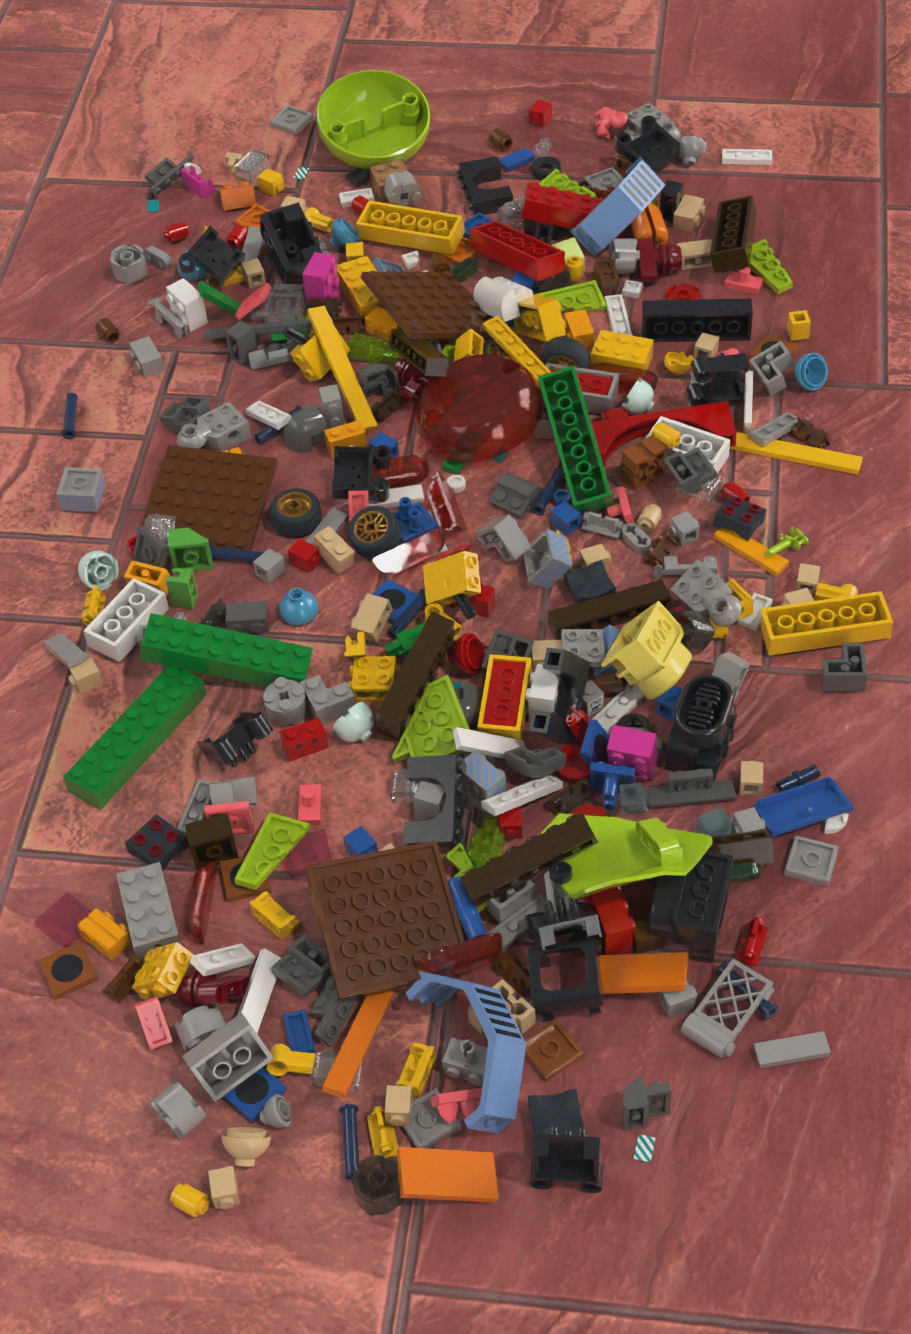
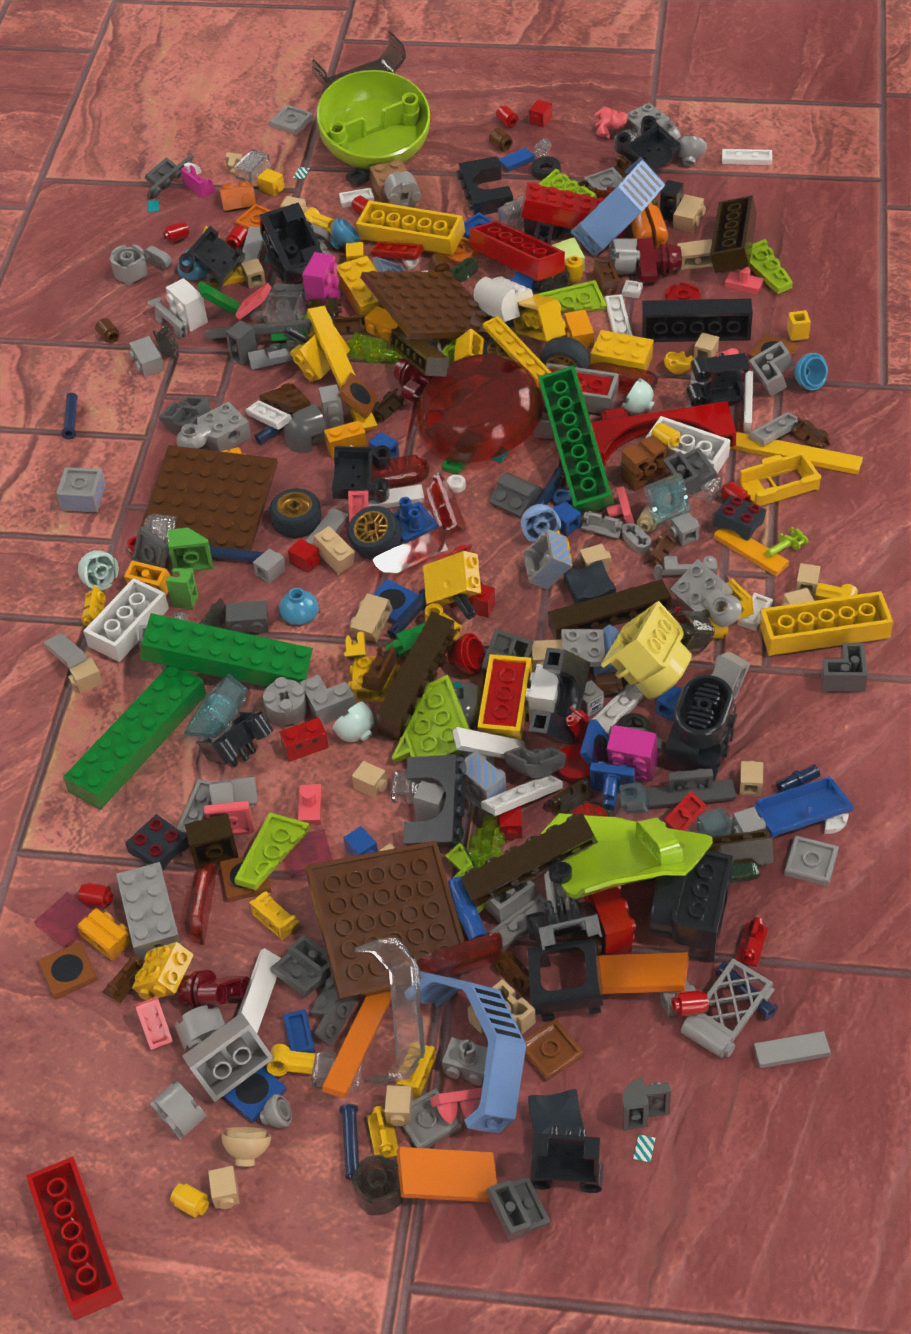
(74, 1238): none -> red brick
(95, 895): none -> red brick
(166, 342): none -> clear smoke hinge
(218, 709): none -> clear light blue slope
(222, 959): white tile -> none
(288, 397): none -> reddish brown wing
(320, 232): none -> light grey piece
(358, 395): none -> dark orange tile
(369, 779): none -> tan brick
(378, 379): dark grey brick -> none
(380, 670): none -> reddish brown hinge
(389, 62): none -> clear smoke windscreen
(397, 250): none -> red tile
(405, 1008): none -> clear windscreen
(504, 536): light grey brick -> none
(507, 116): none -> red brick
(517, 1207): none -> dark grey brick
(539, 519): none -> light blue cylinder
(644, 940): reddish brown brick -> none
(667, 498): none -> clear light blue piece
(685, 812): none -> red hinge
(690, 1003): none -> red brick
(776, 466): none -> yellow piece

